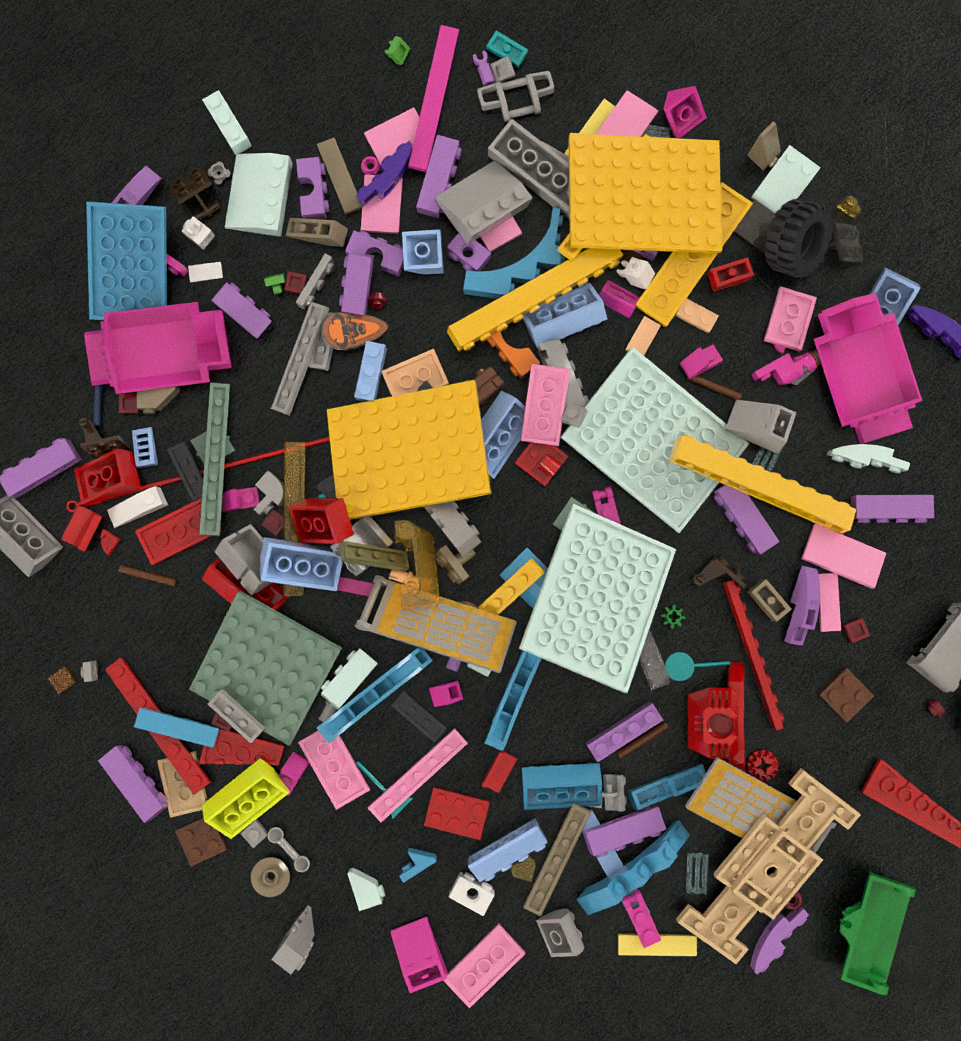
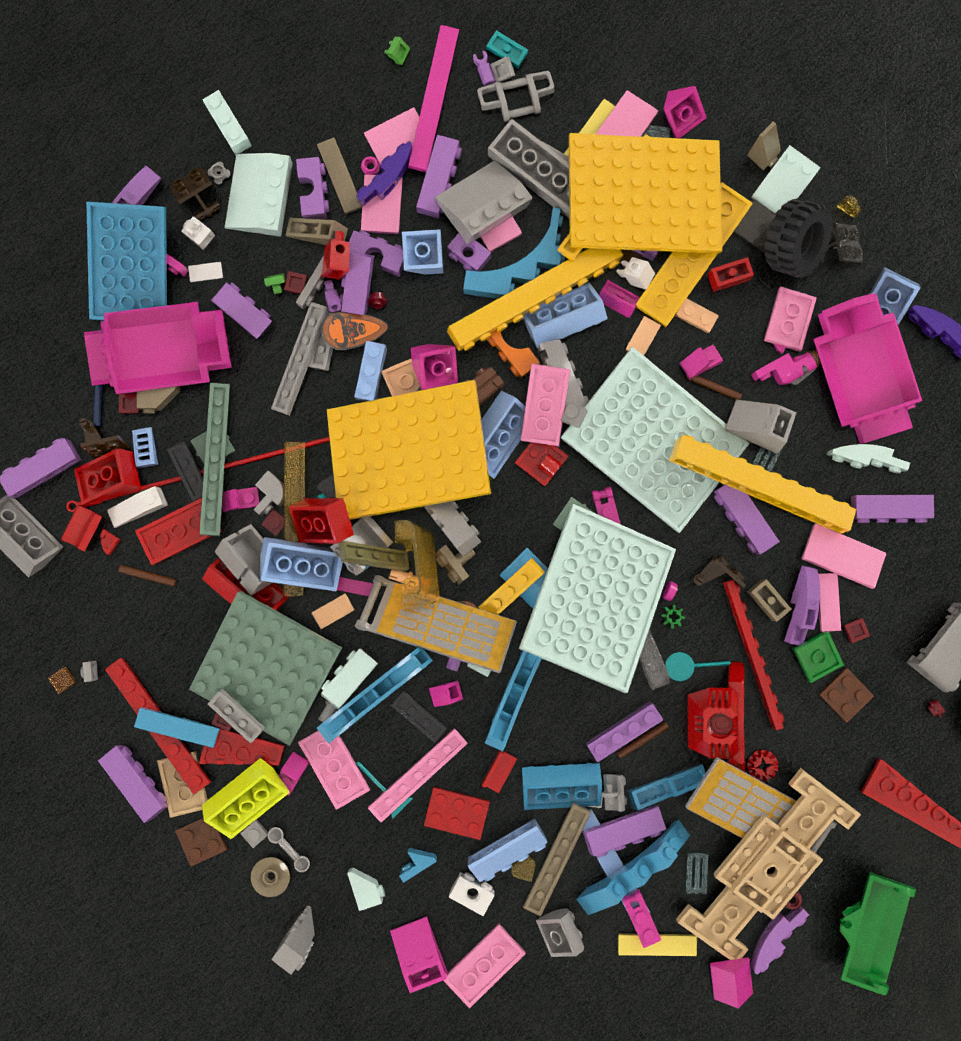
(331, 297): none -> medium lavender bar
(333, 611): none -> light nougat tile
(336, 257): none -> red torso
(434, 365): none -> dark pink slope
(669, 591): none -> dark pink tile
(732, 981): none -> dark pink slope
(818, 656): none -> green plate

